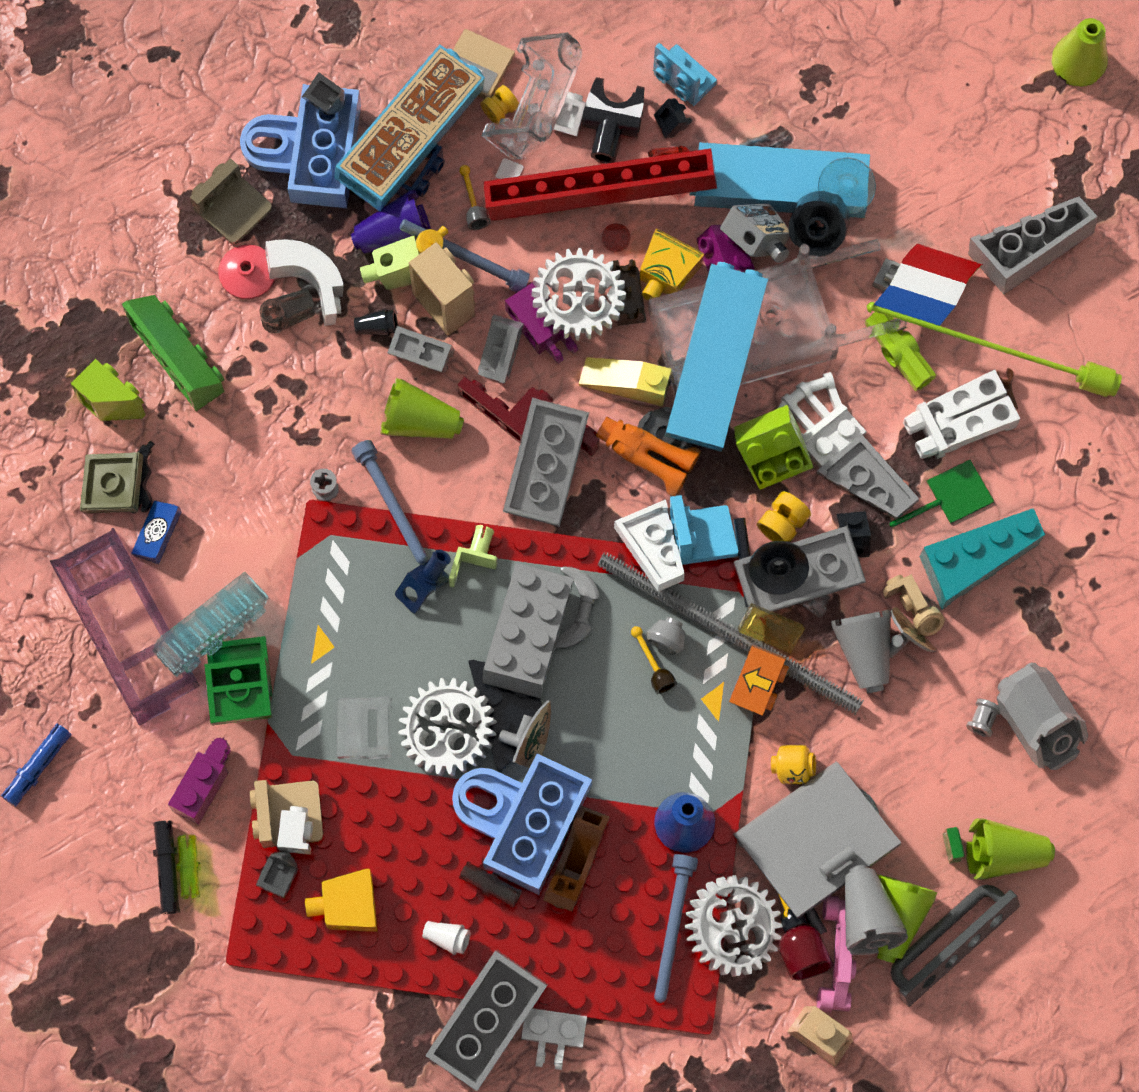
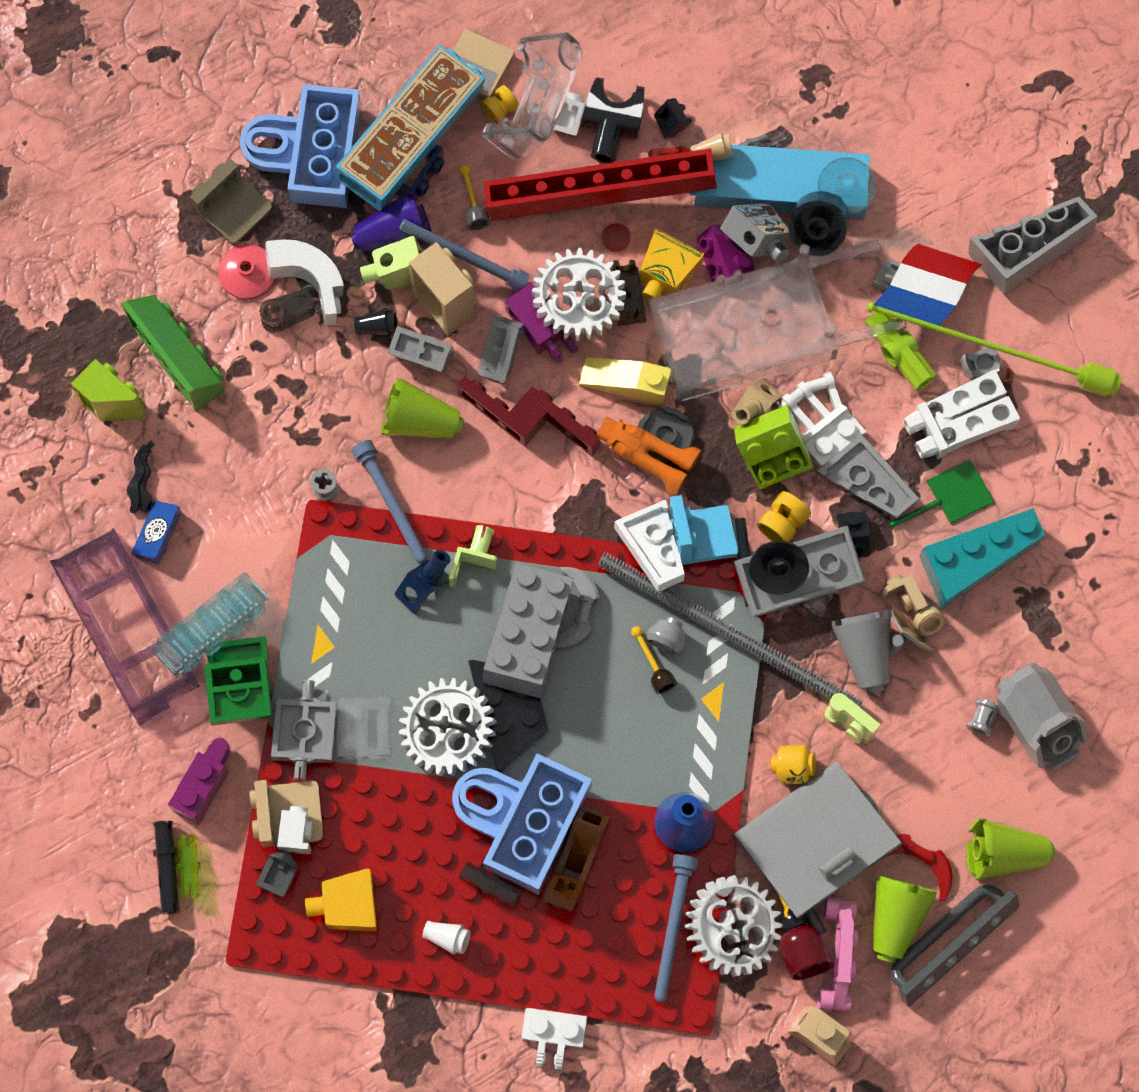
(36, 764): blue pin -> none
(111, 482): olive tile -> none
(304, 730): none -> light grey plate
(325, 95): dark grey plate -> none
(429, 237): yellow piece -> none
(486, 1020): light grey brick -> none
(509, 169): white sticker -> none
(530, 736): shield -> none
(546, 462): light grey tile -> none
(682, 73): medium azure bracket -> none
(716, 356): medium azure brick -> none
(720, 147): none -> tan cone
(755, 402): none -> tan bracket
(758, 680): orange brick -> none
(771, 628): clear yellow tile -> none
(857, 722): none -> yellowish green plate
(870, 914): light grey cone -> none
(936, 860): none -> red piece
(953, 845): green tile -> none
(980, 363): none -> light grey hair
(1082, 54): lime cone -> none

